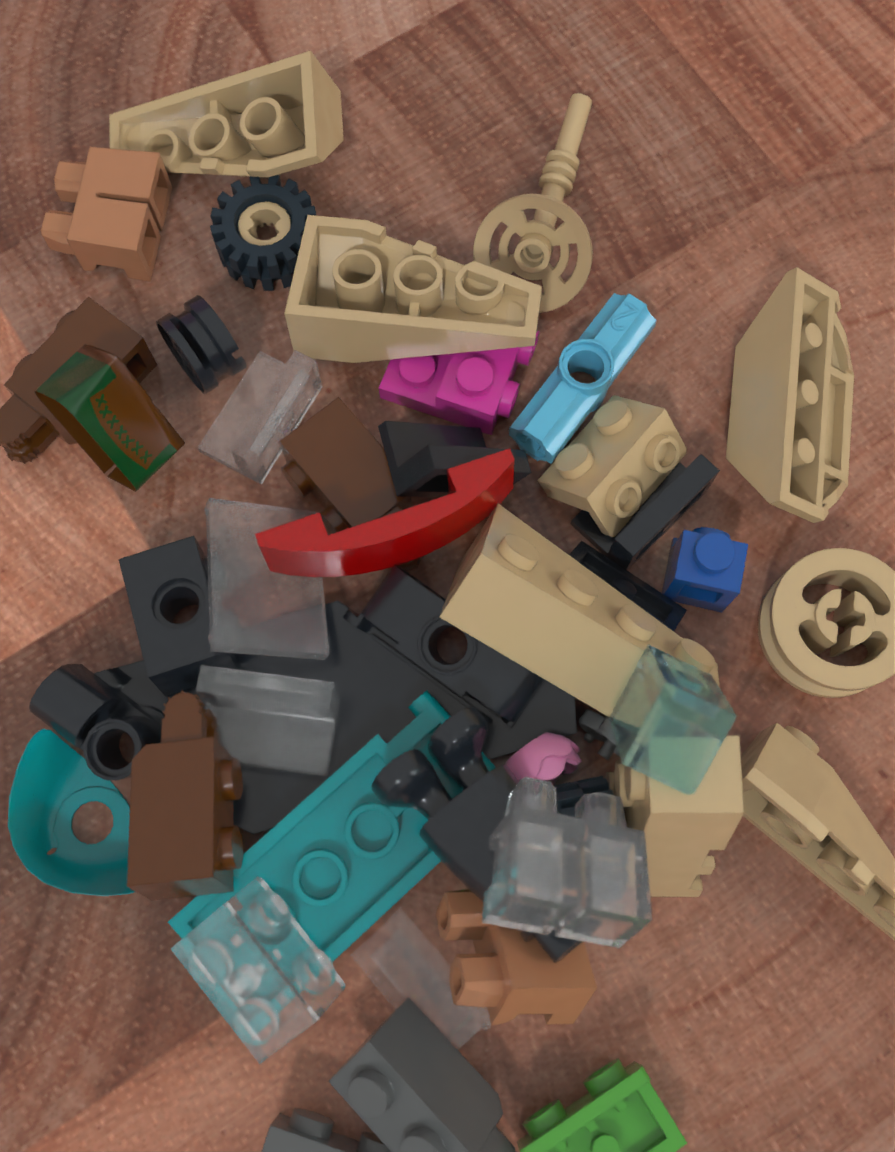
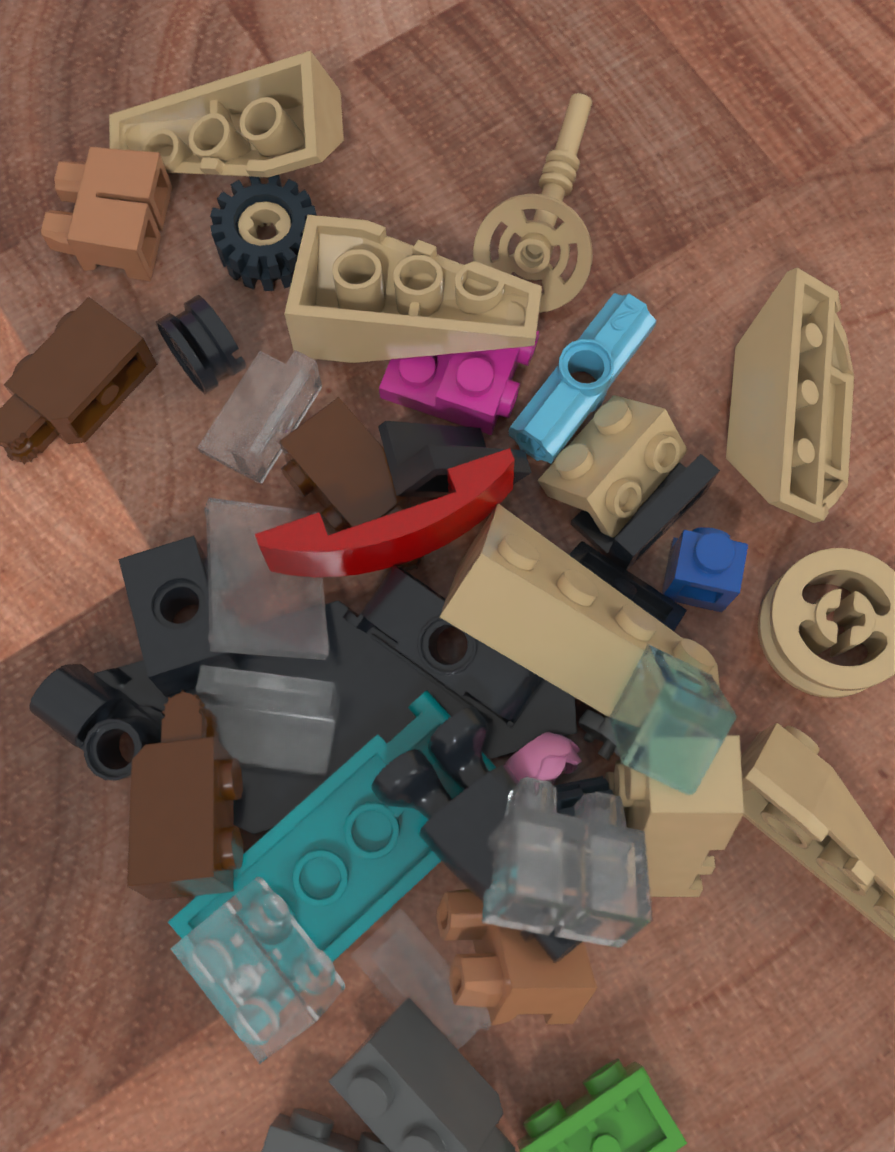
(44, 796): teal piece -> none
(110, 416): piece -> none

